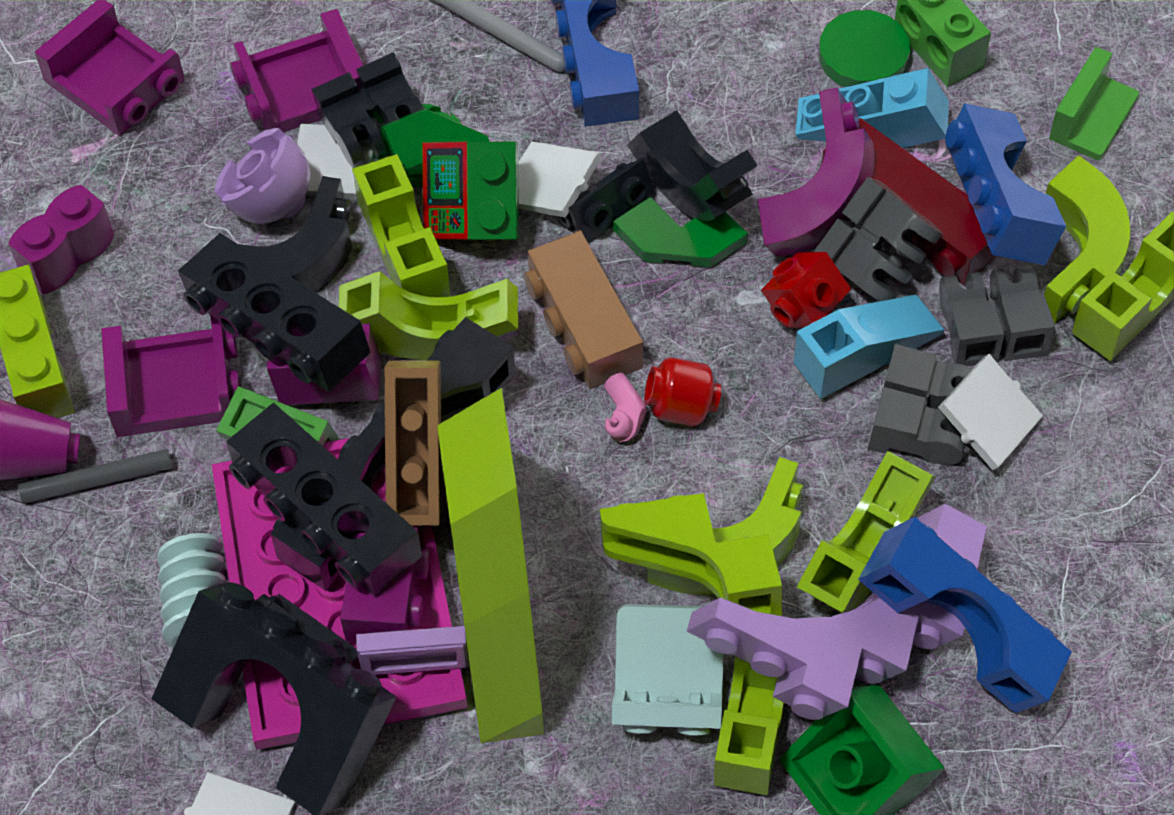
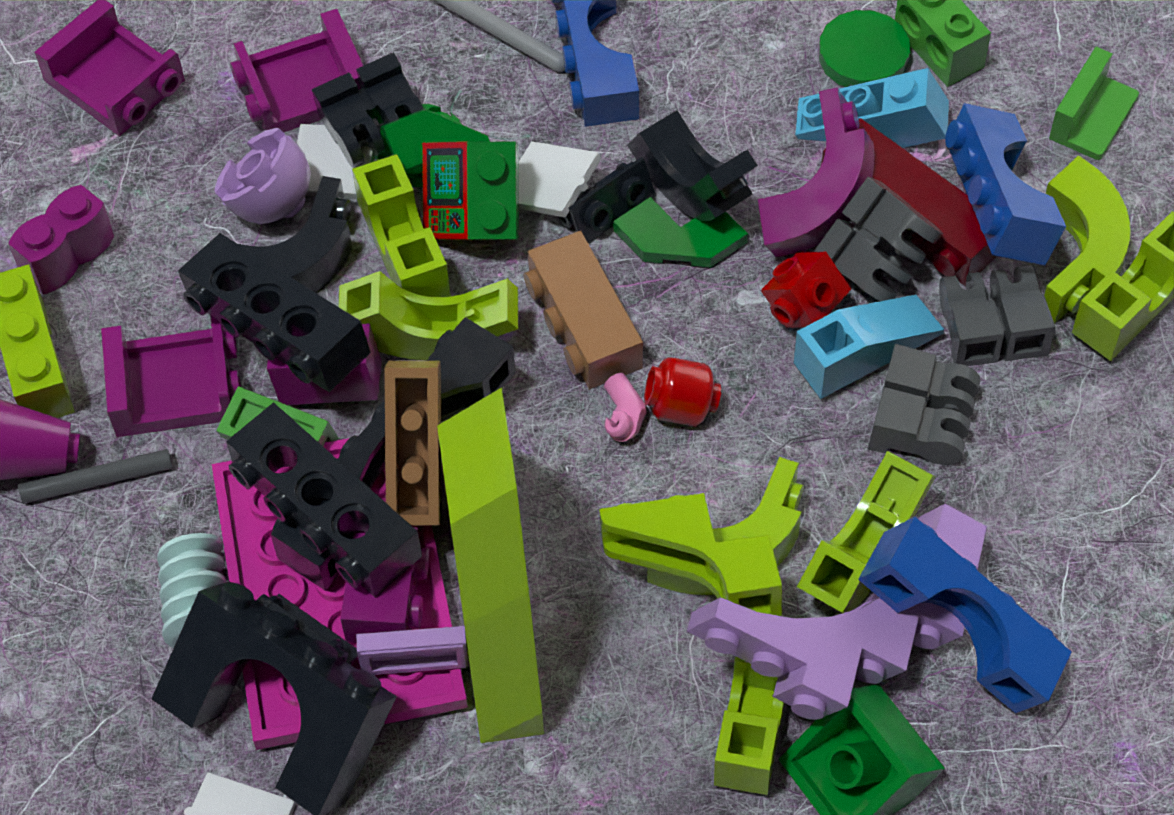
(664, 672): light aqua bracket -> none
(990, 412): white piece -> none

